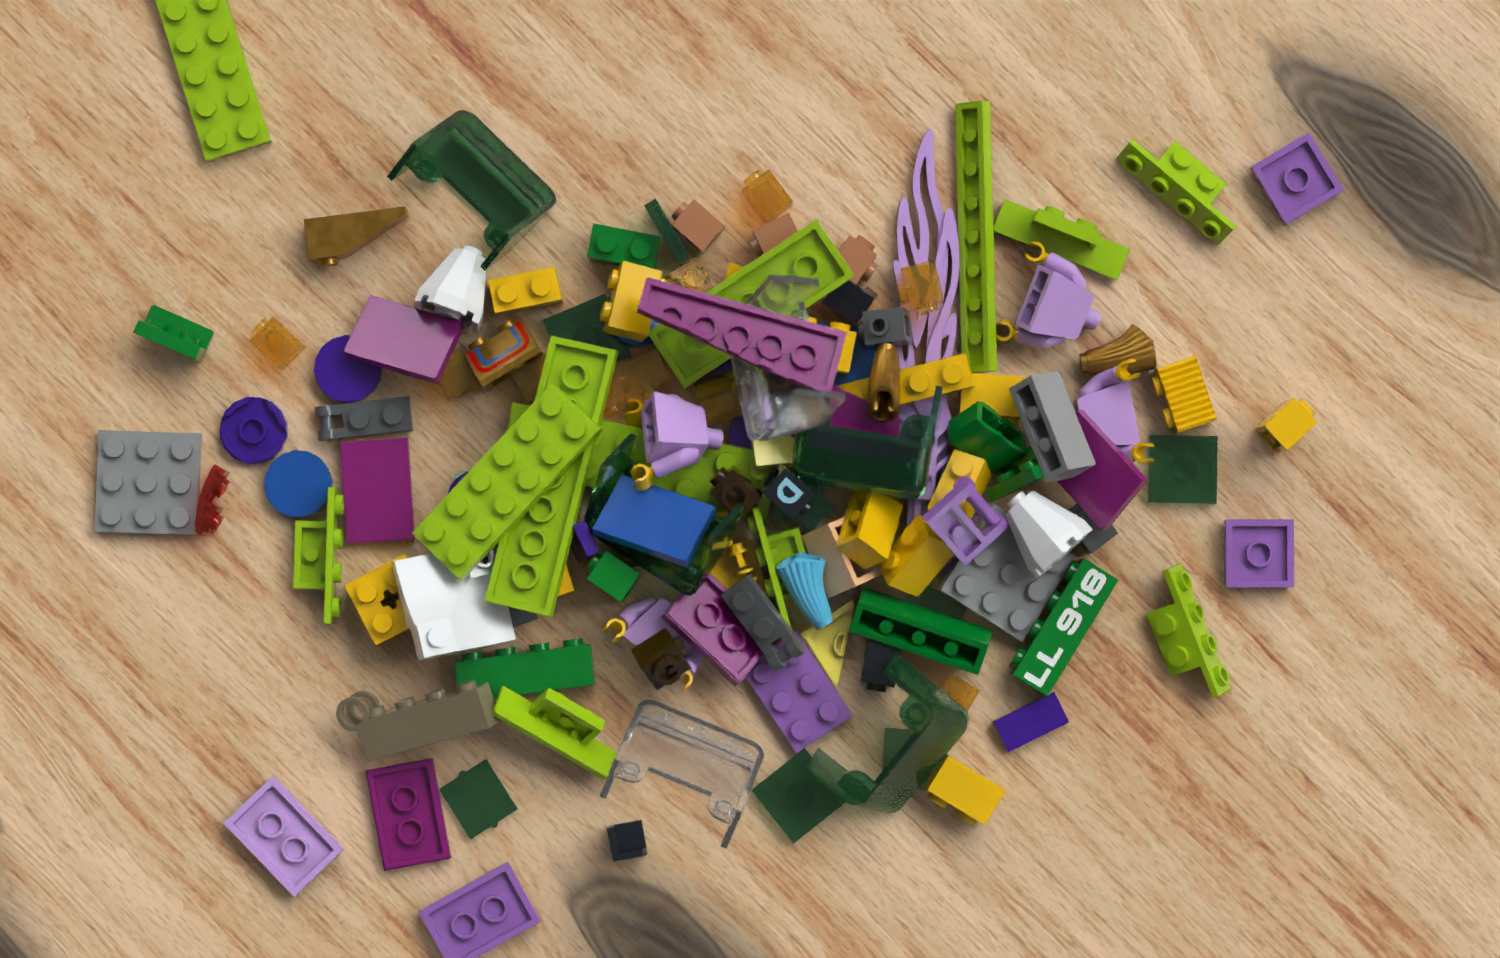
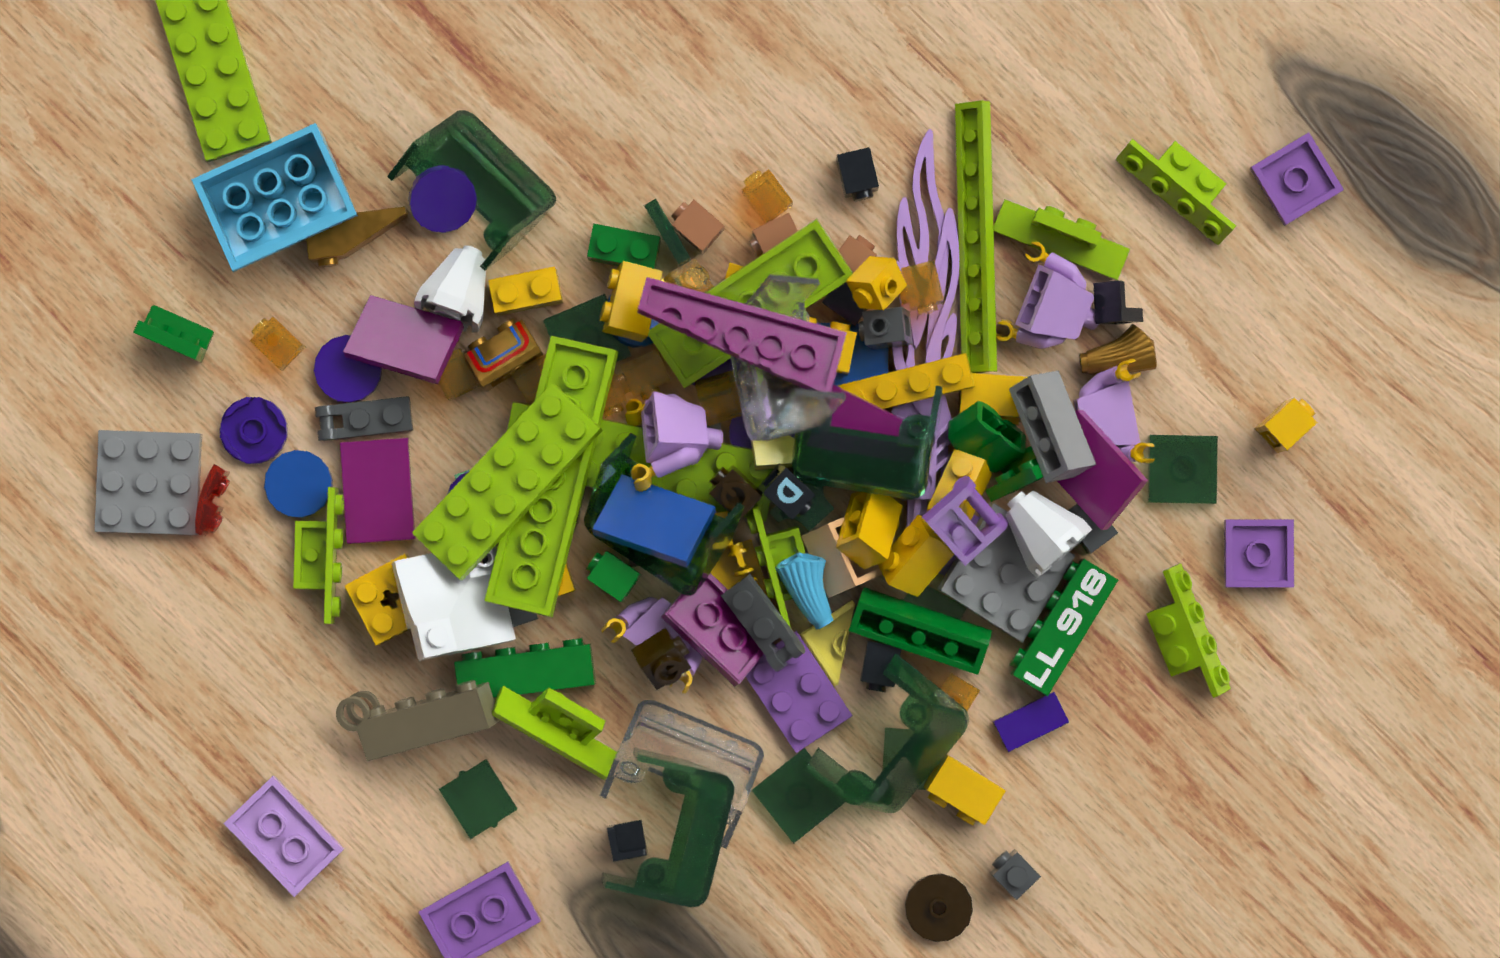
(274, 197): none -> medium azure slope
(408, 814): magenta tile -> none
(442, 198): none -> dark purple tile
(583, 543): dark purple tile -> none
(697, 839): none -> clear green windscreen
(857, 174): none -> black brick
(876, 283): none -> yellow brick
(884, 384): pearl gold piece -> none
(935, 889): none -> dark brown plate
(1014, 873): none -> dark grey brick
(1111, 304): none -> black panel
(1184, 395): yellow brick -> none

